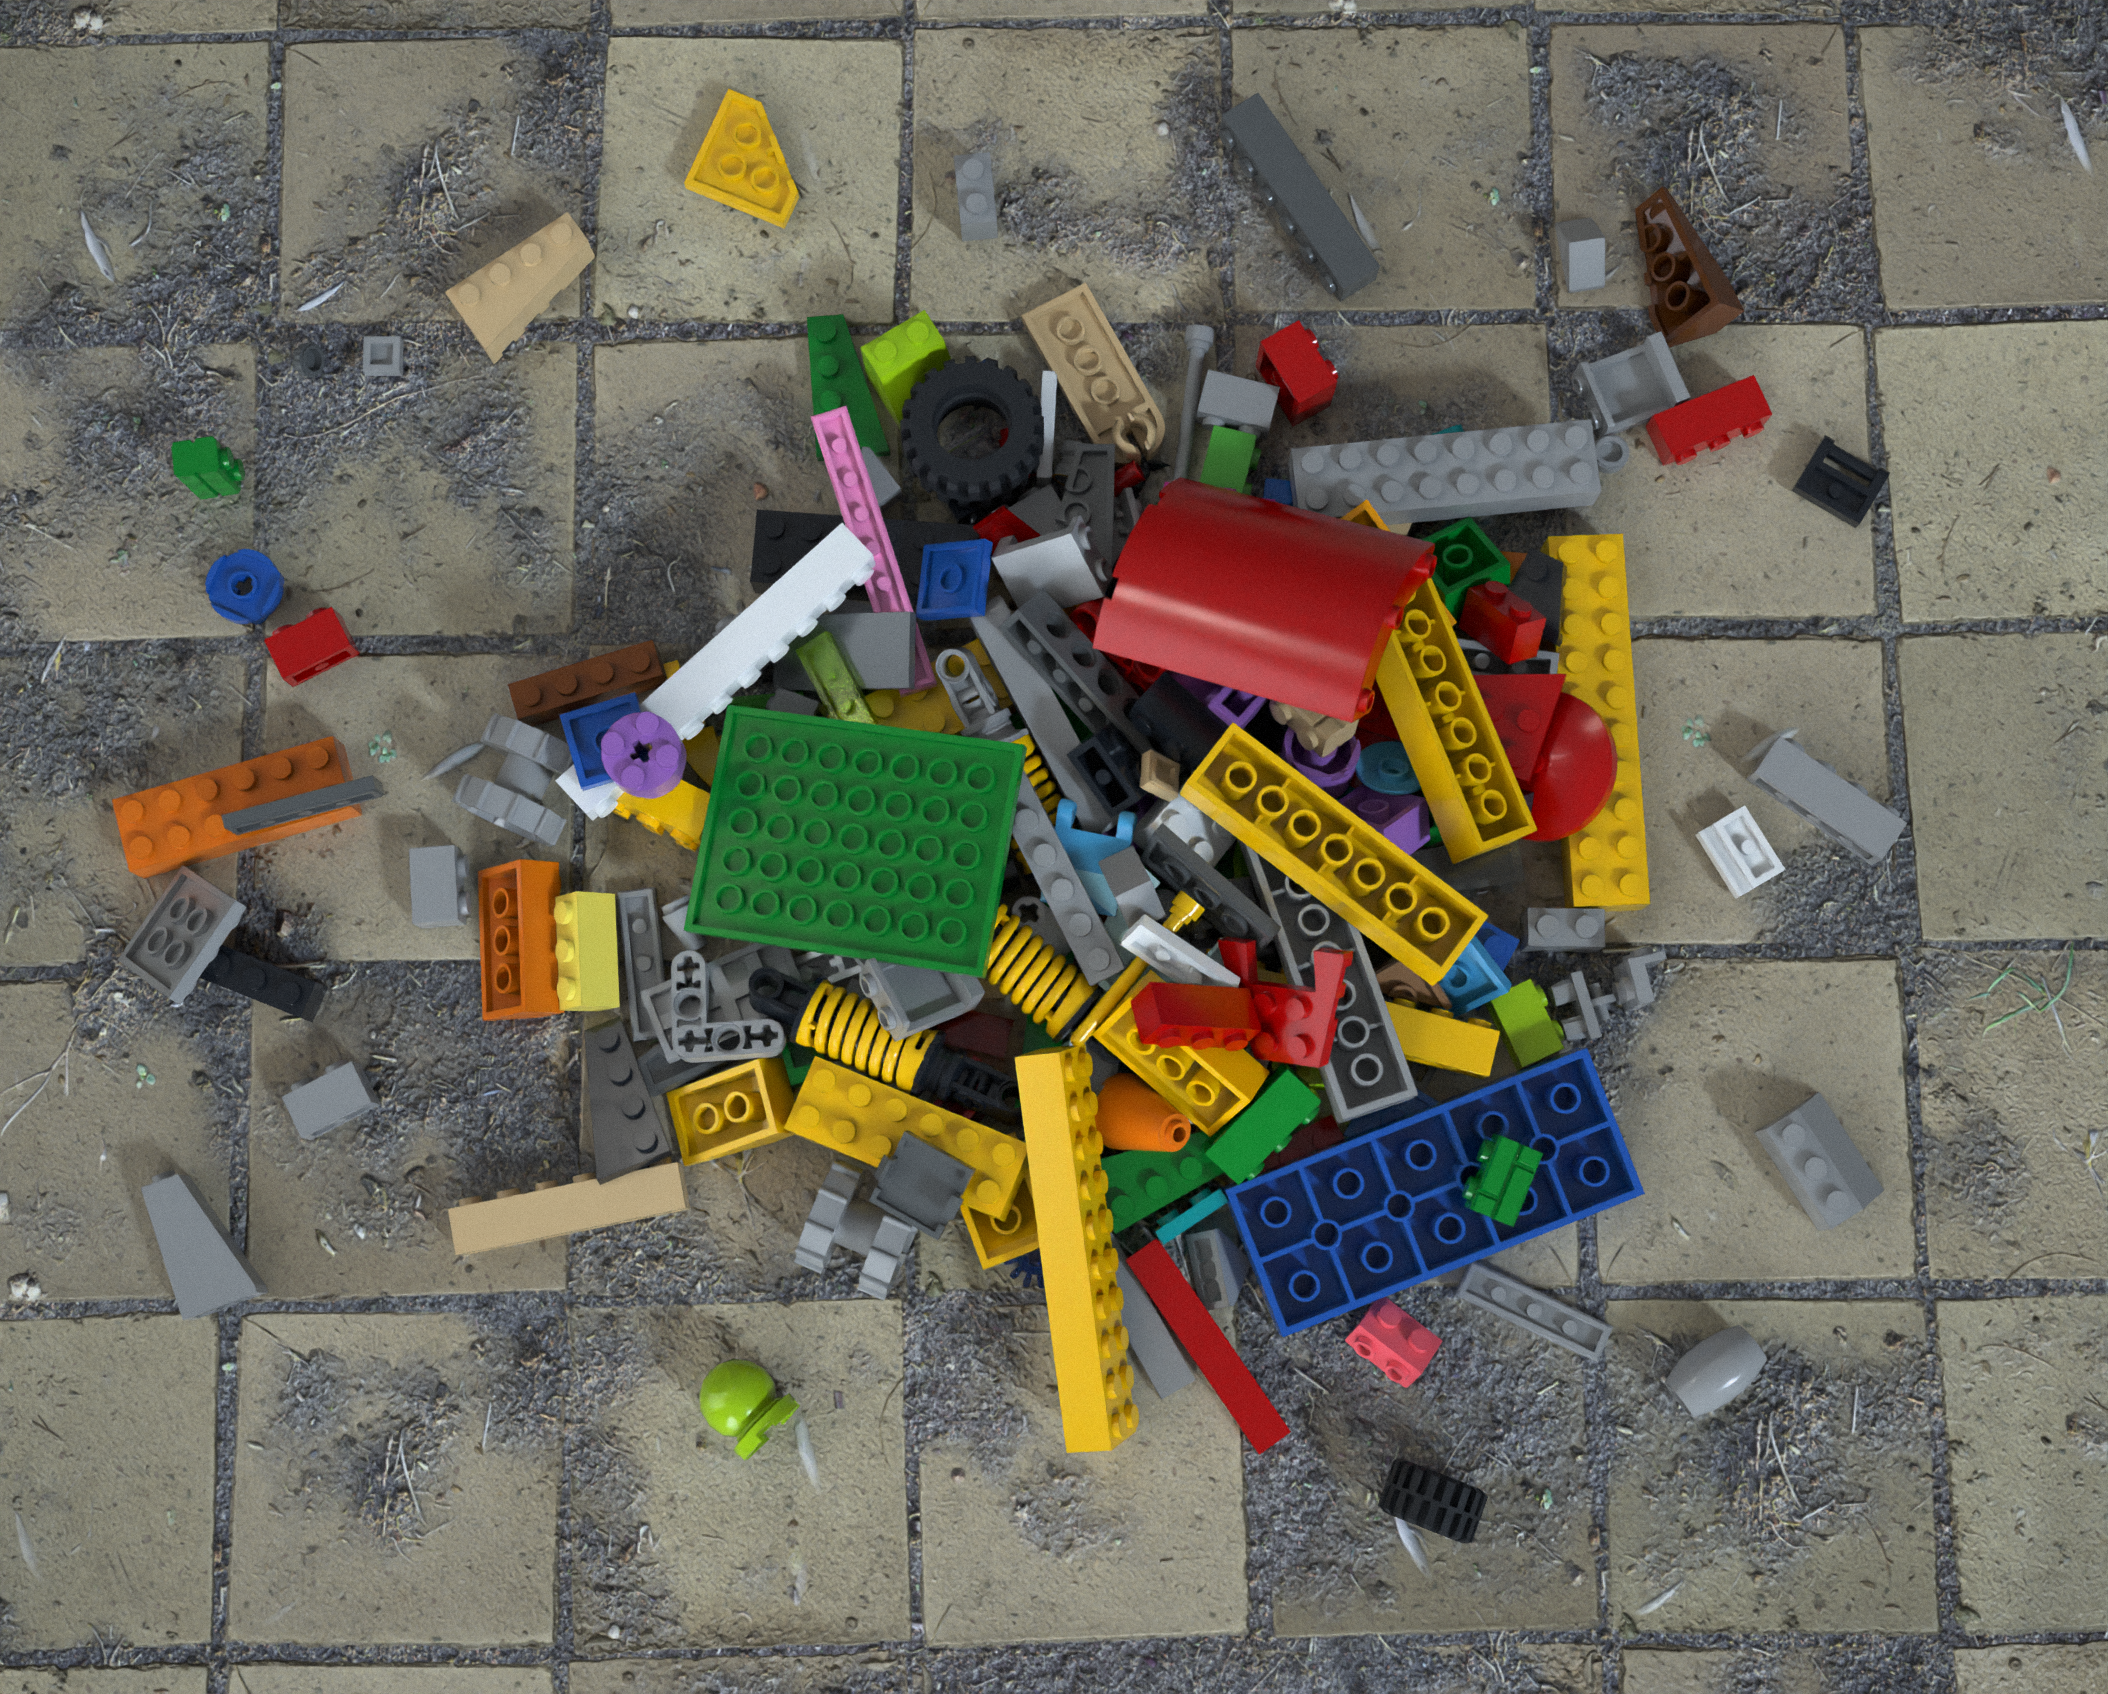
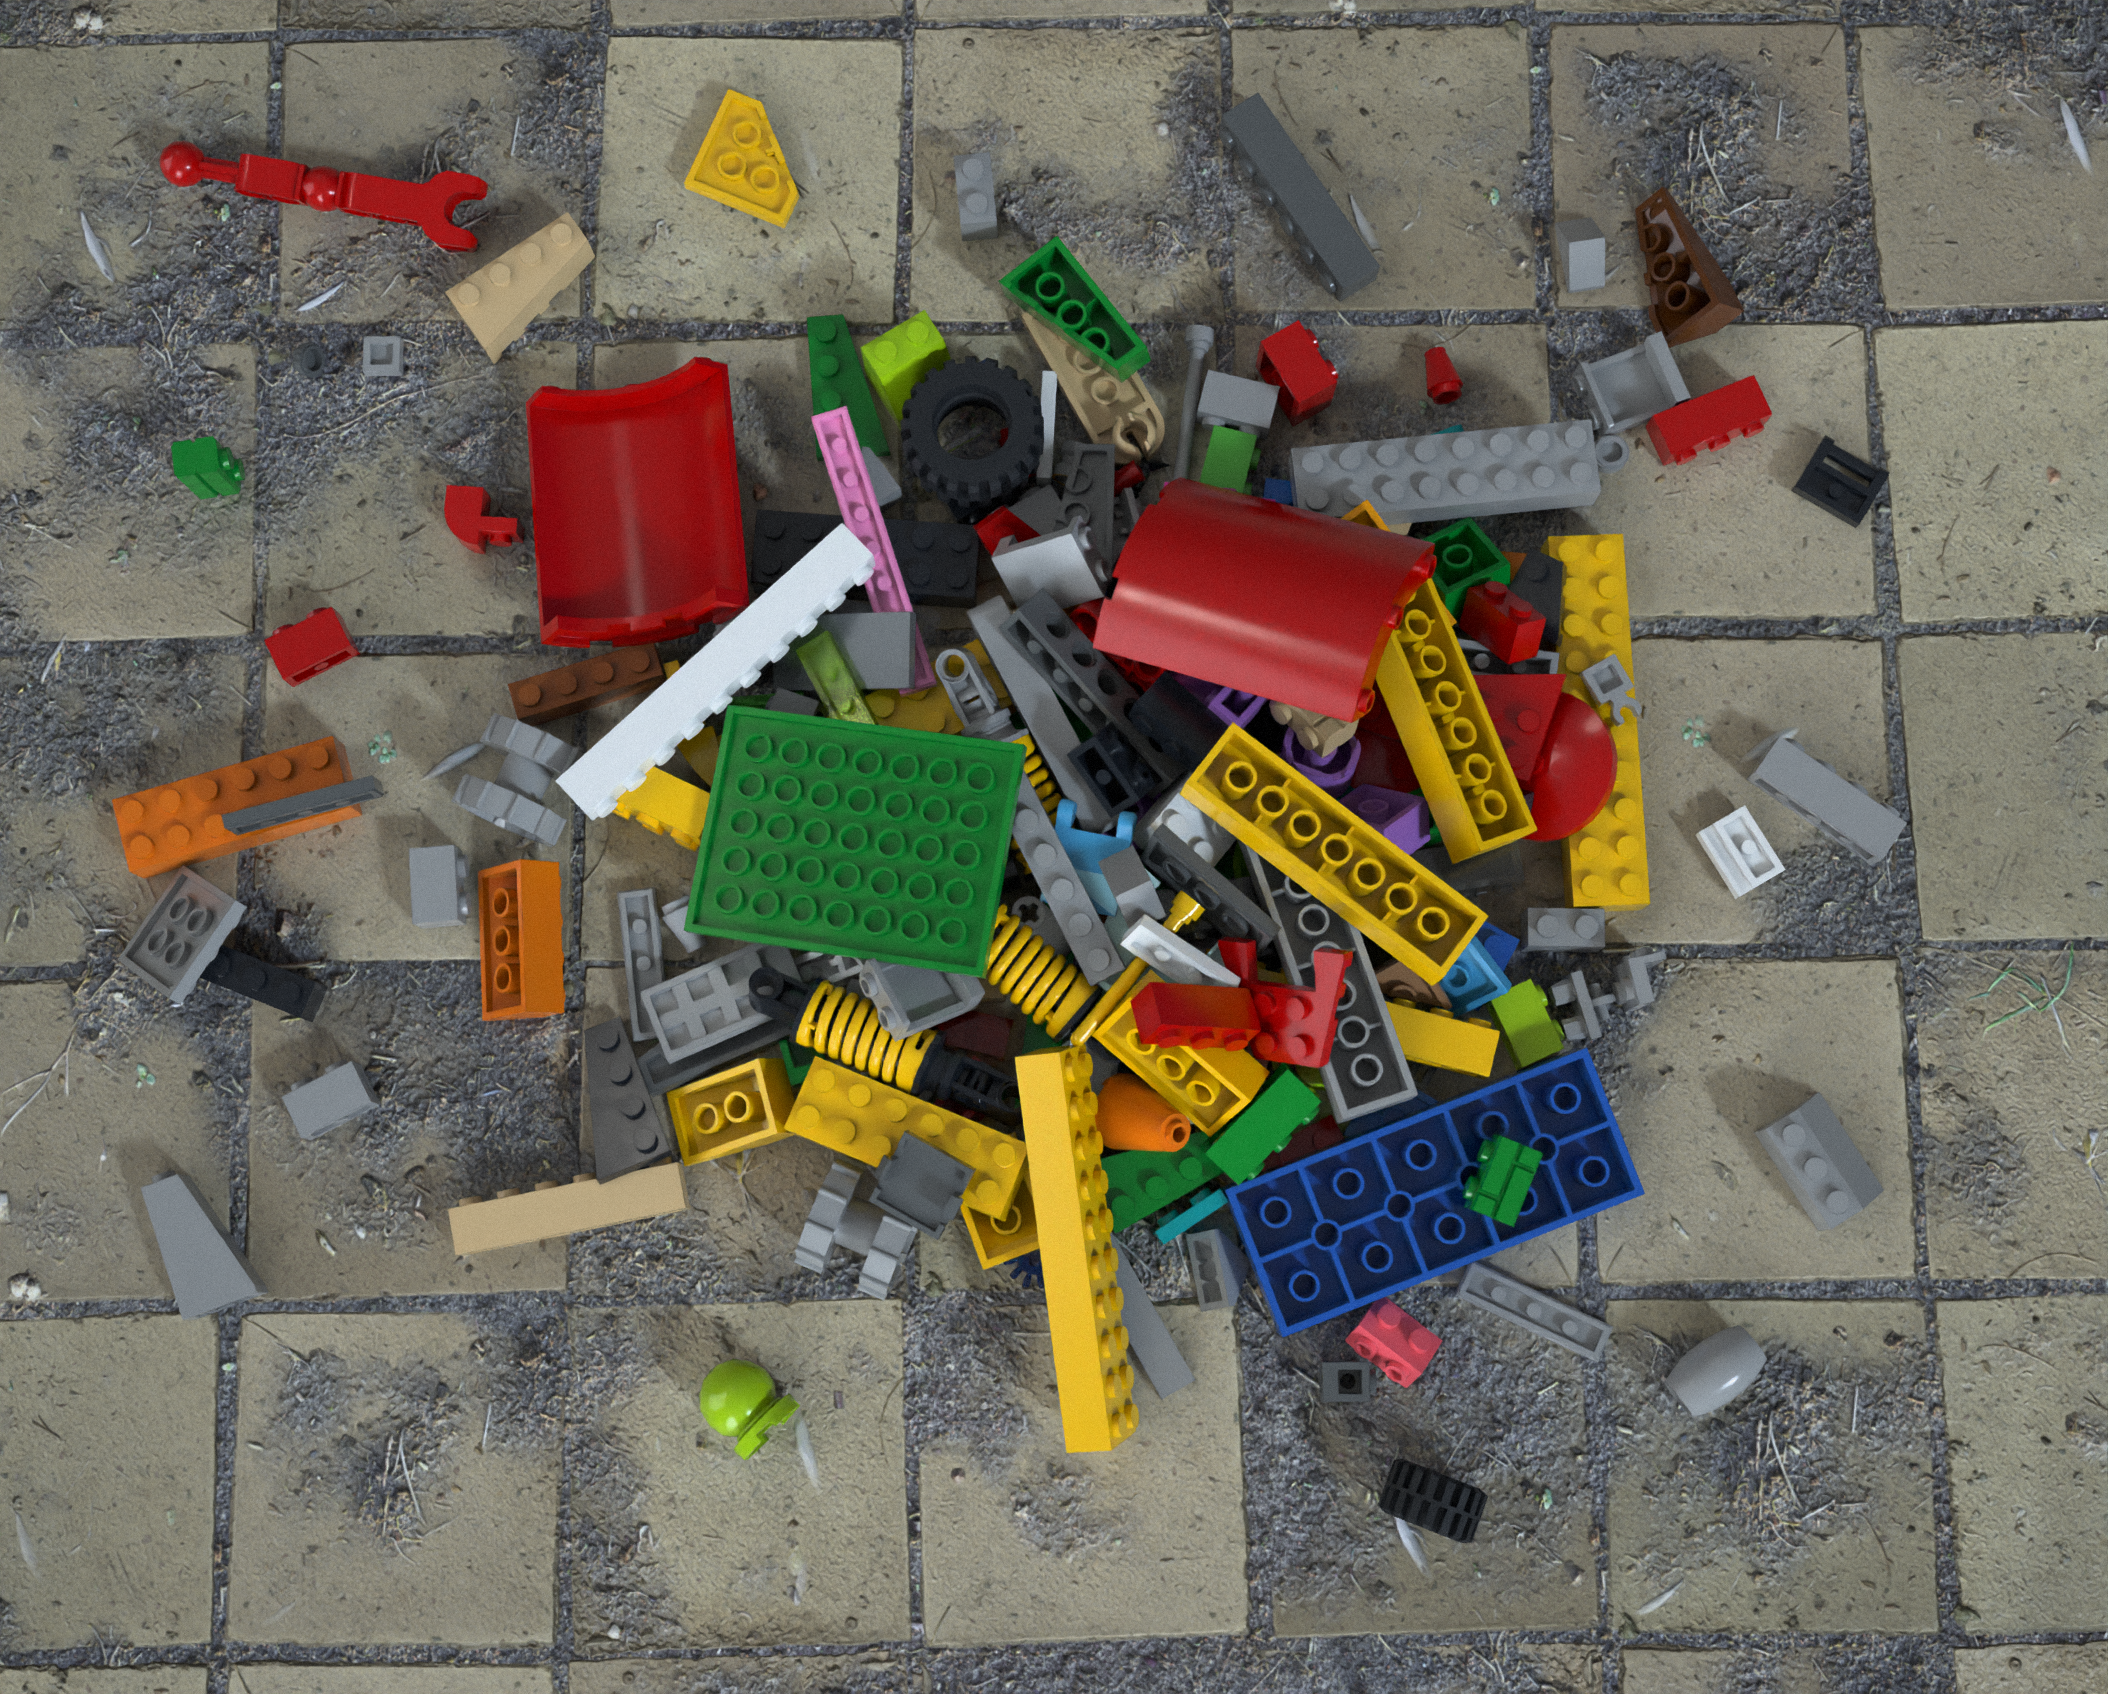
(236, 568): blue plate -> none
(327, 189): none -> red piece
(469, 520): none -> red brick
(584, 733): blue plate -> none
(587, 951): light yellow brick -> none
(622, 761): medium lavender brick -> none
(636, 509): none -> red panel
(700, 1025): light grey beam -> none
(954, 580): blue tile -> none
(1069, 303): none -> green wedge
(1159, 775): tan tile -> none
(1207, 1346): red tile -> none
(1329, 1381): none -> dark grey brick
(1387, 769): medium azure dish -> none
(1441, 377): none -> red cone
(1608, 684): none -> light grey plate

